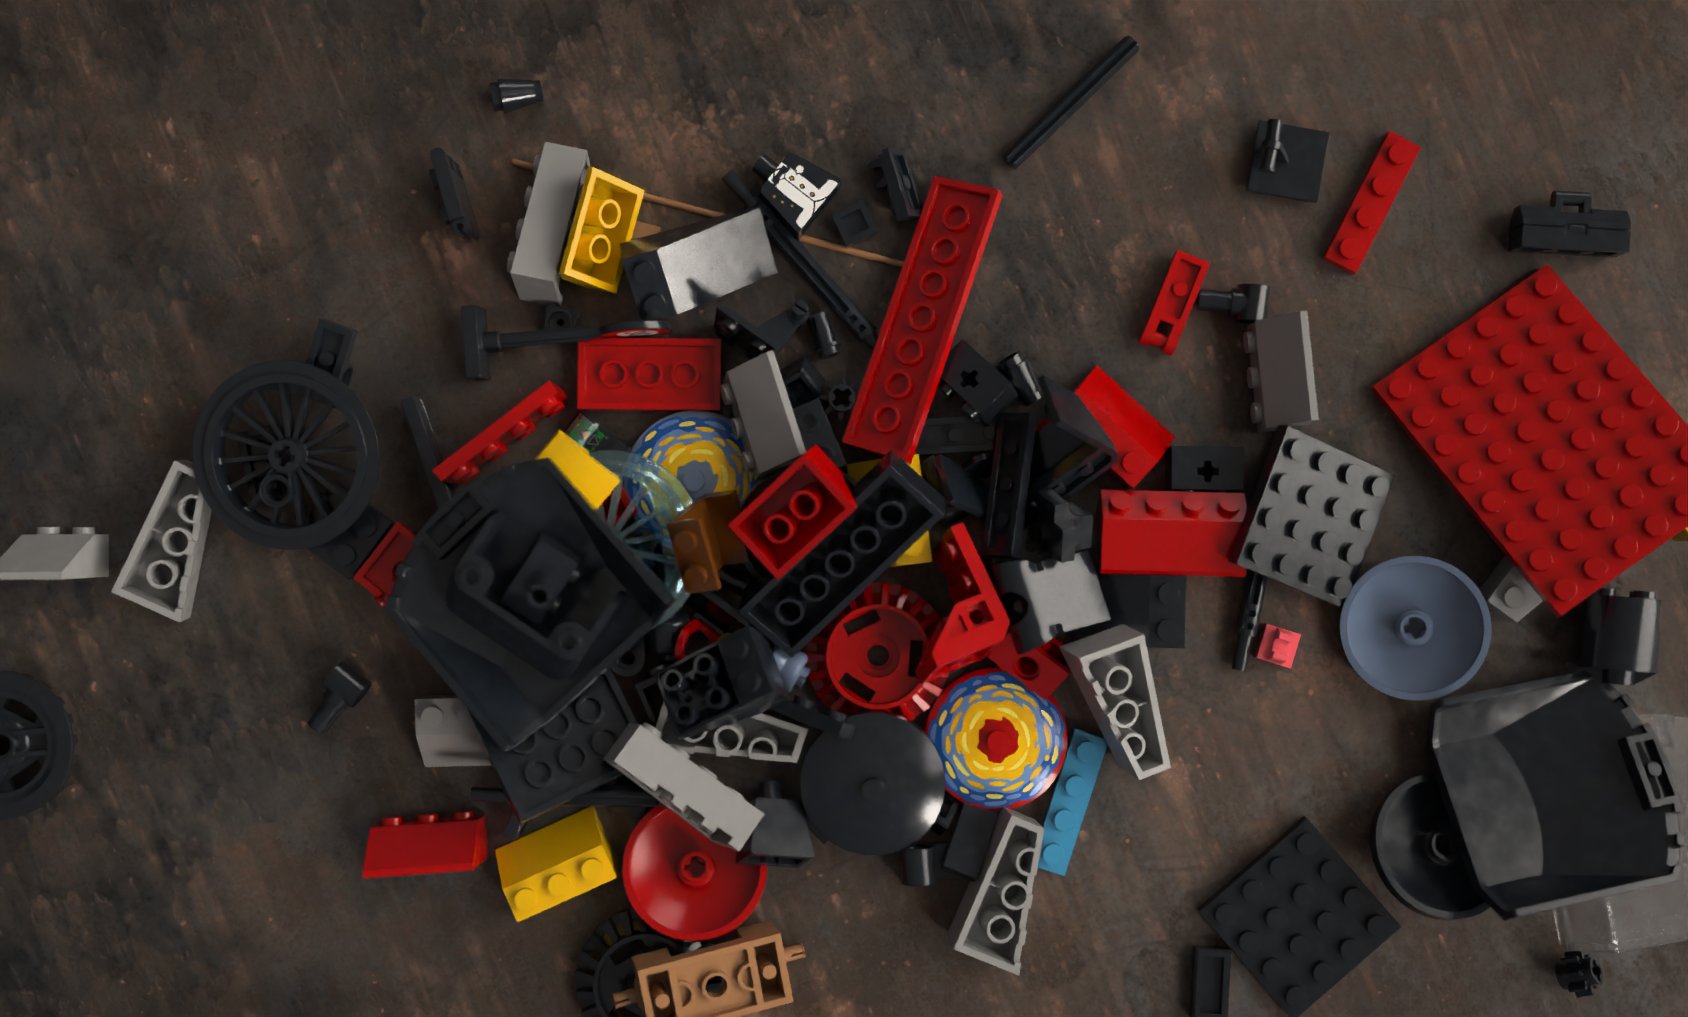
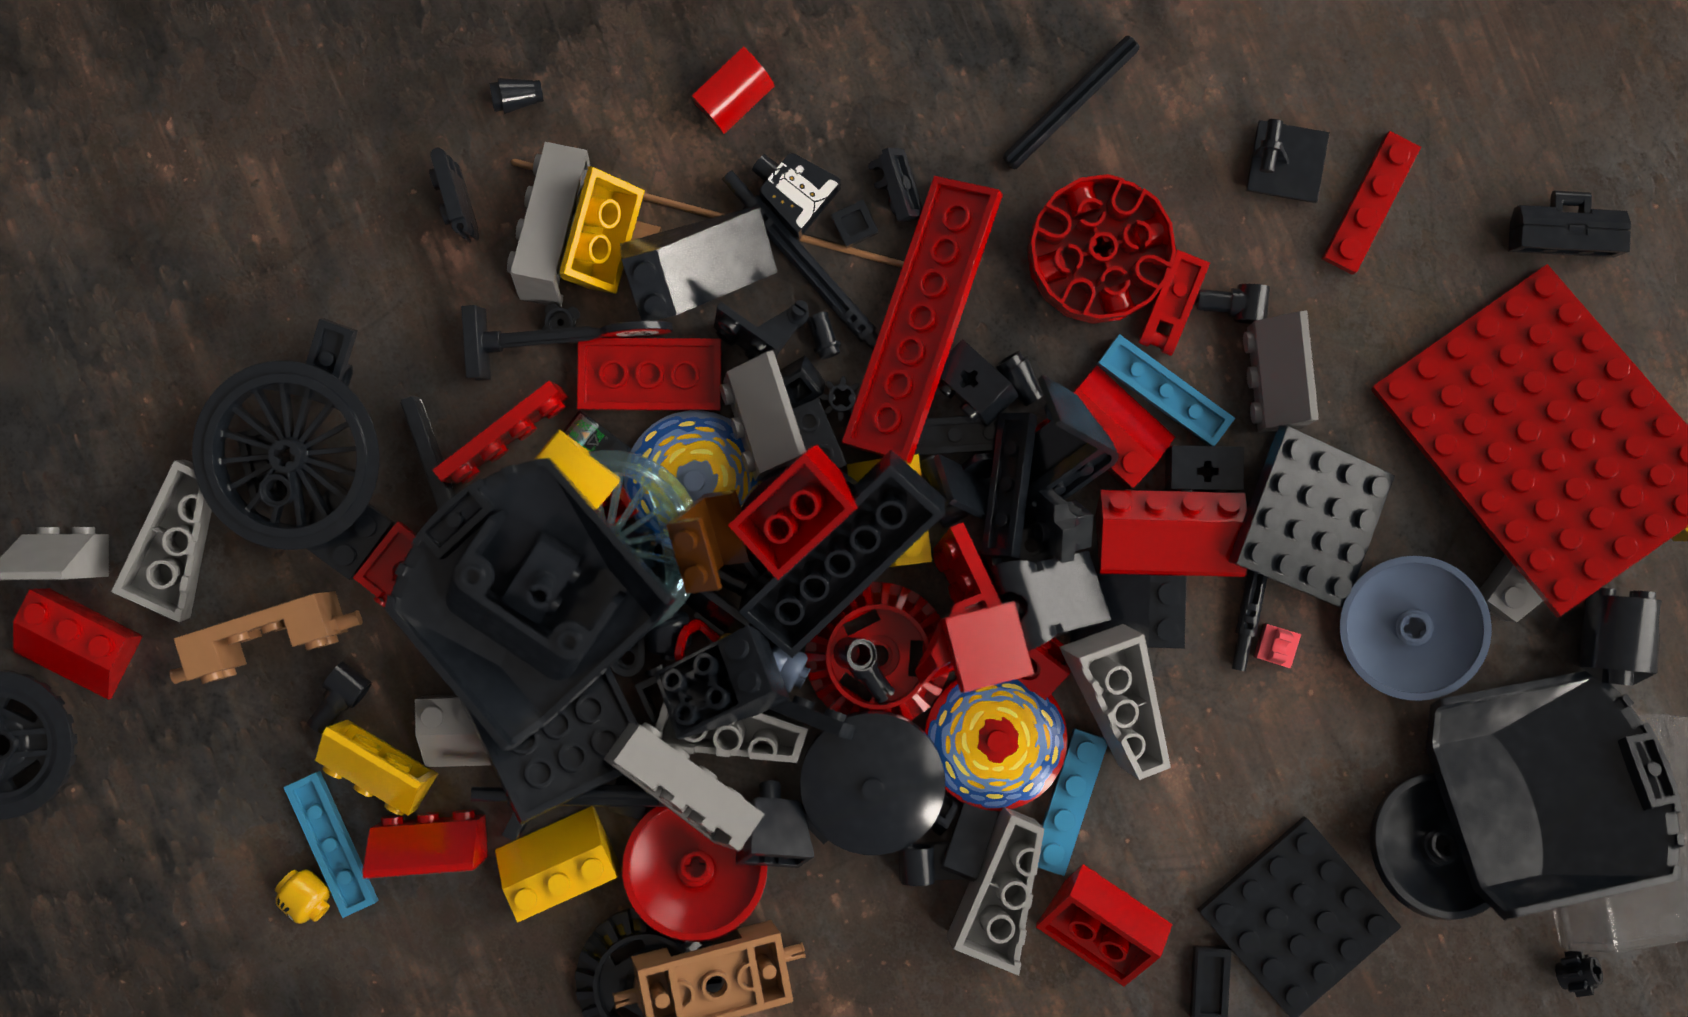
(73, 641): none -> red slope
(217, 650): none -> medium nougat brick
(302, 896): none -> yellow head
(331, 844): none -> dark azure plate
(374, 767): none -> yellow slope
(733, 90): none -> red brick
(865, 667): none -> black pin
(987, 647): none -> tile
(1105, 926): none -> red slope
(1116, 217): none -> red brick
(1165, 391): none -> dark azure plate

